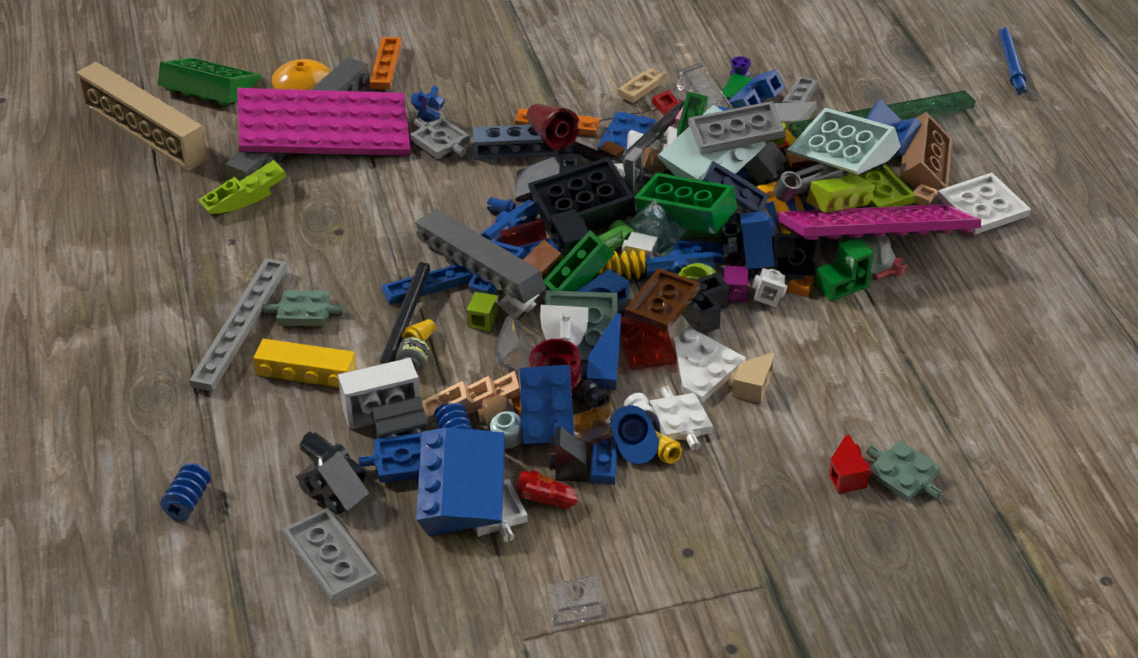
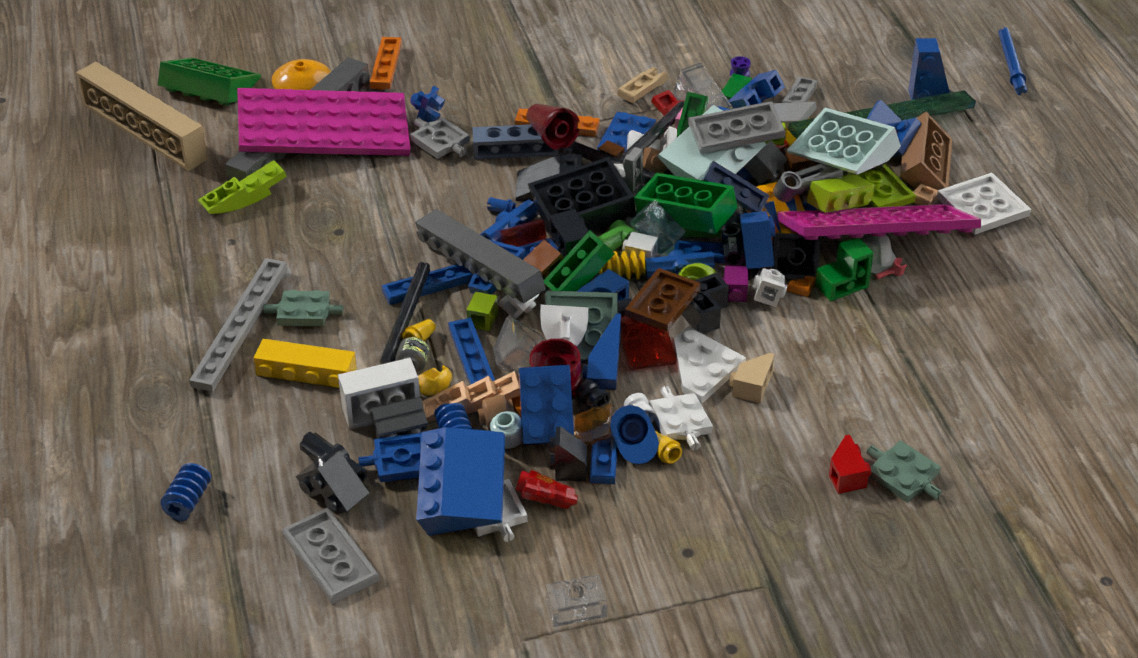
(433, 381): none -> yellow hair
(470, 350): none -> blue plate
(927, 70): none -> blue wedge

